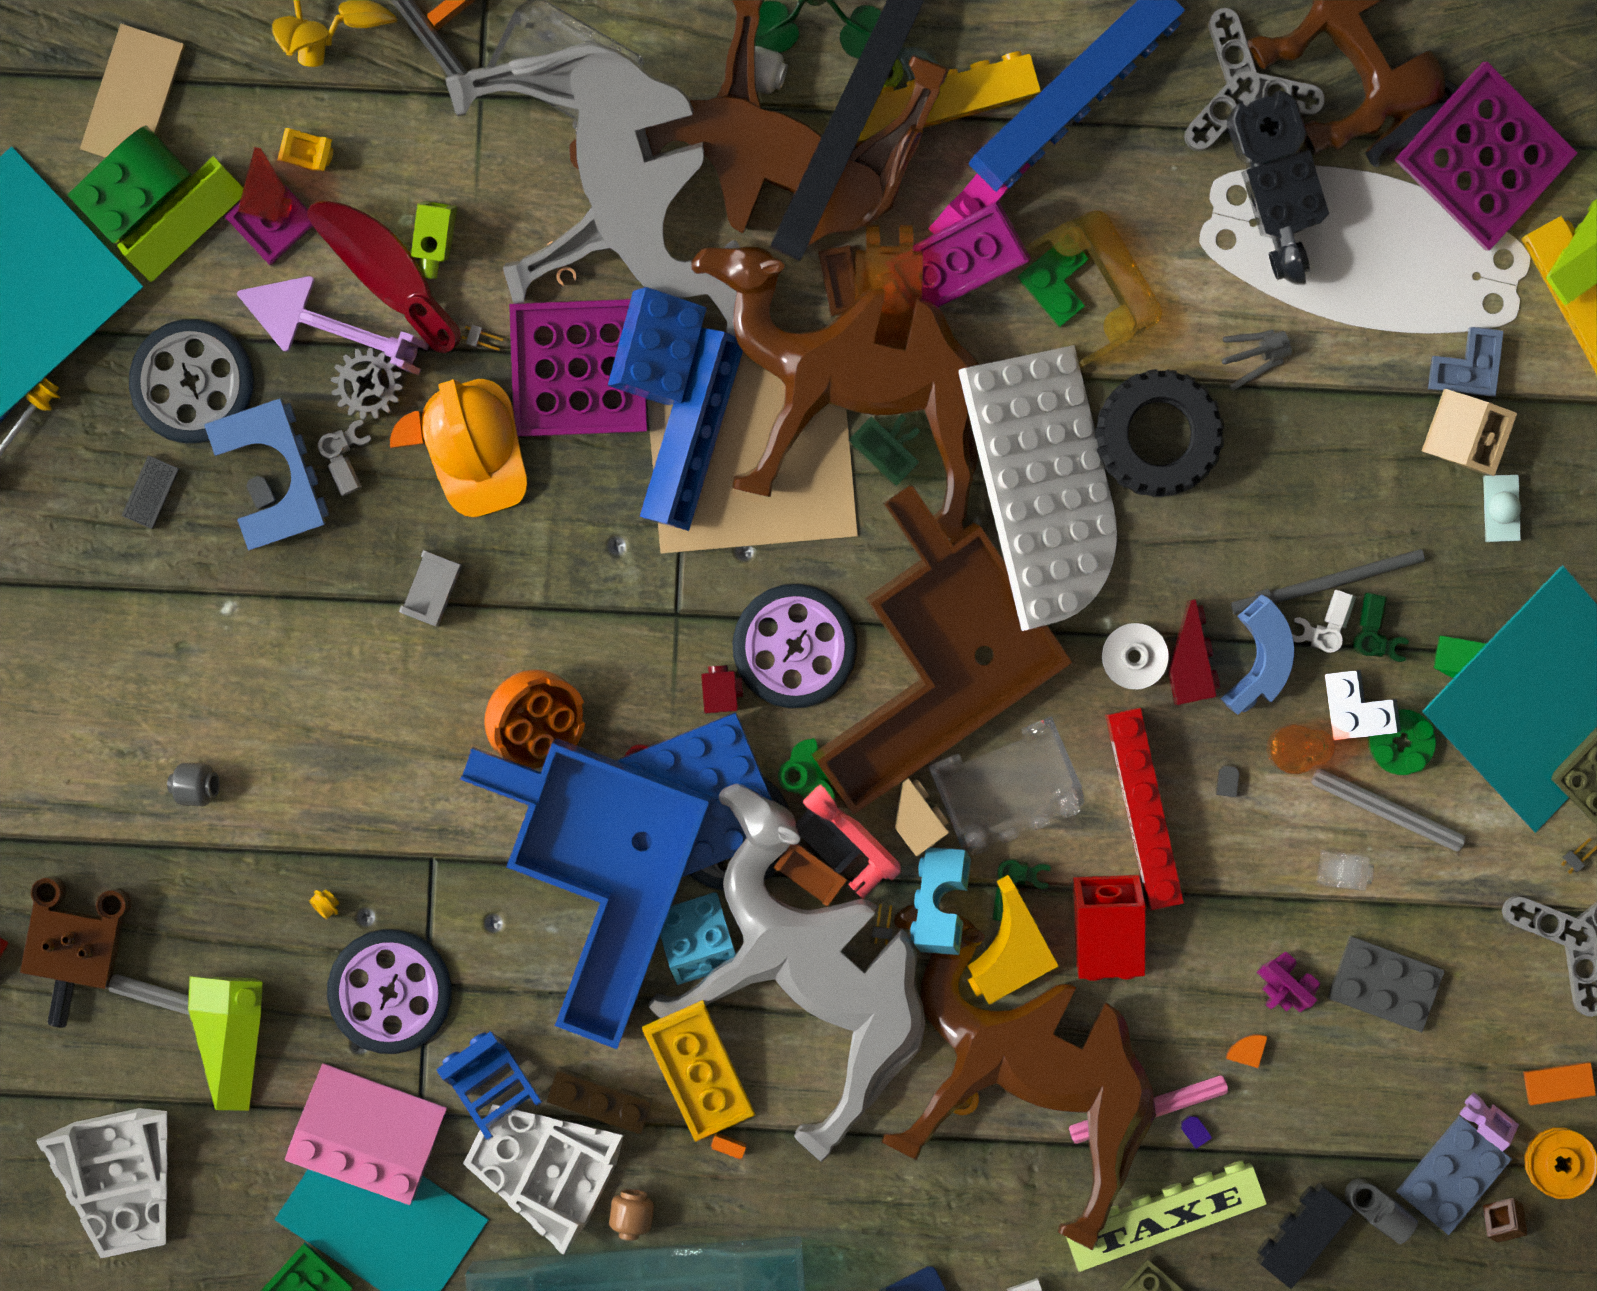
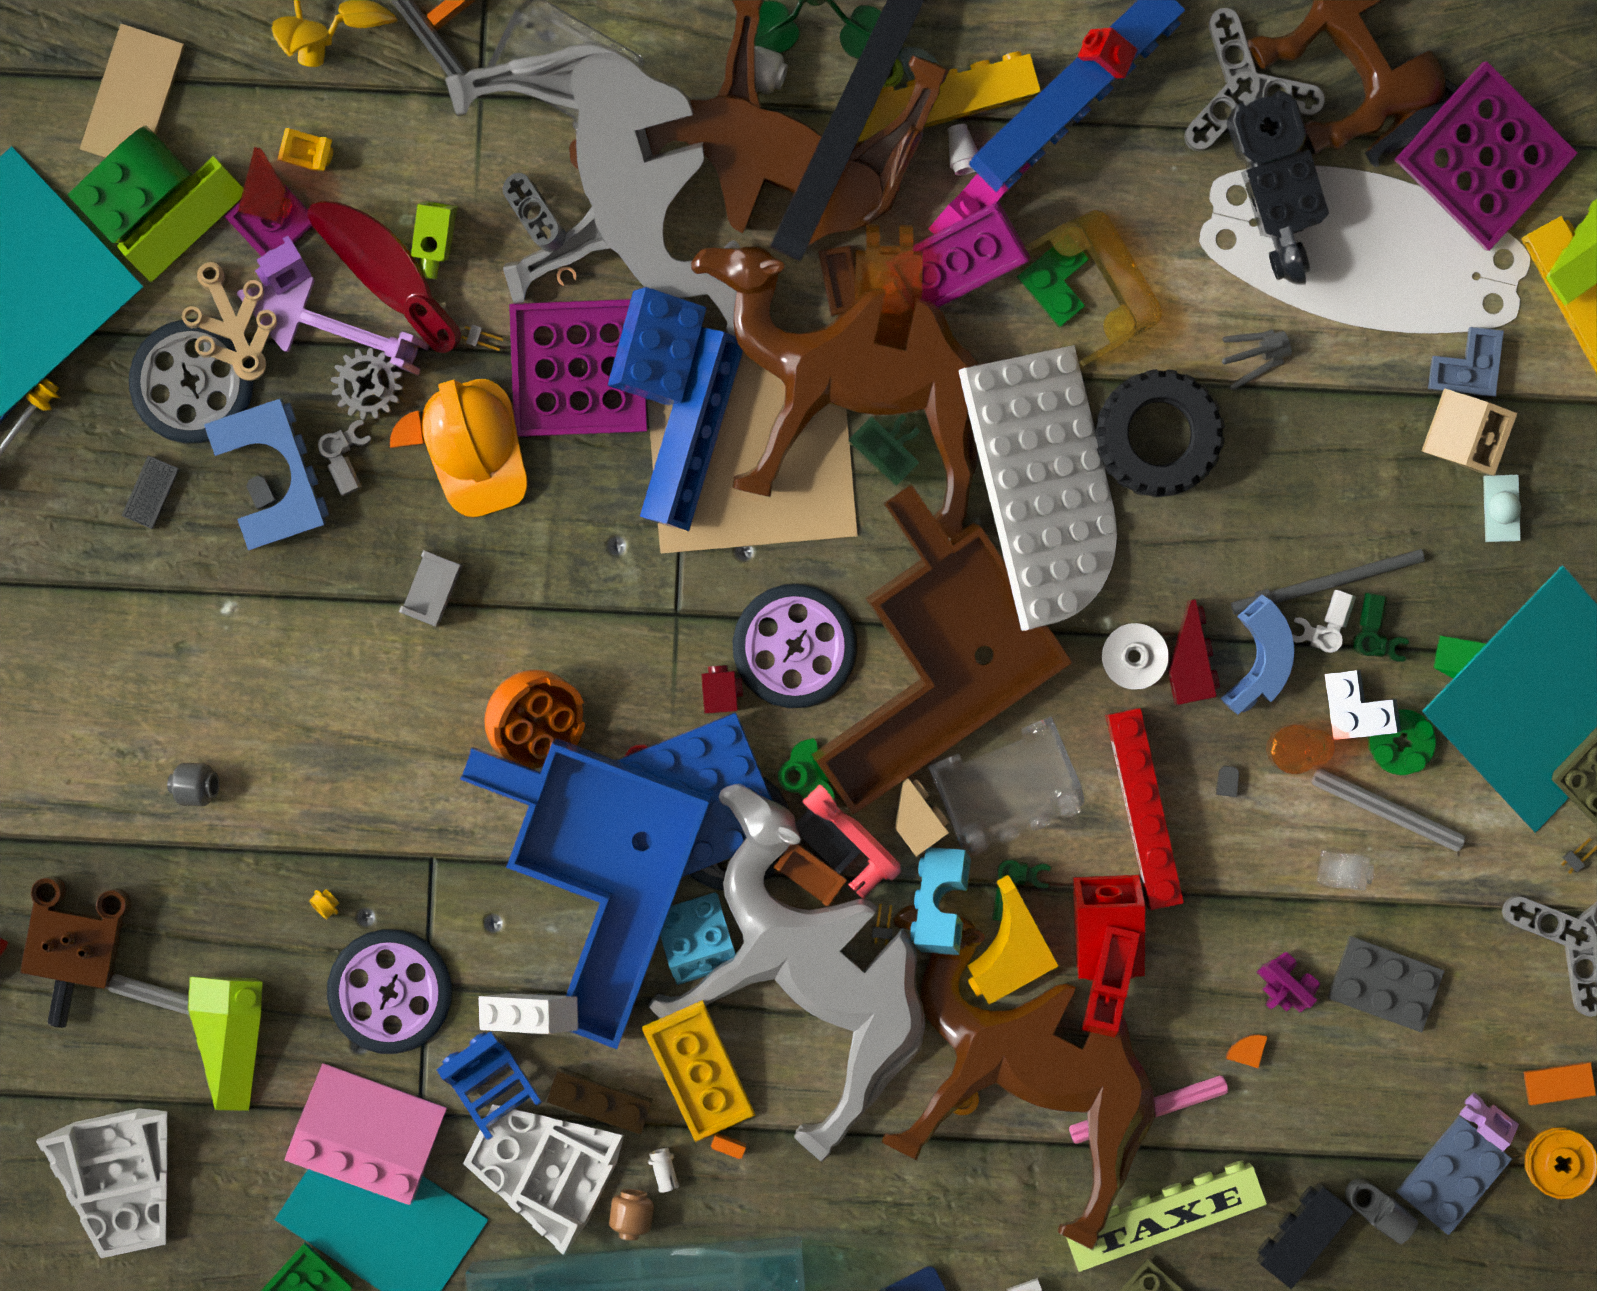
(233, 326): none -> tan plant
(282, 267): none -> medium lavender brick
(528, 1013): none -> white brick
(545, 218): none -> dark grey beam
(663, 1169): none -> white pin
(961, 149): none -> white cone
(1108, 50): none -> red bracket
(1111, 981): none -> red slope
(1195, 1131): dark purple piece -> none
(1505, 1220): reddish brown slope -> none

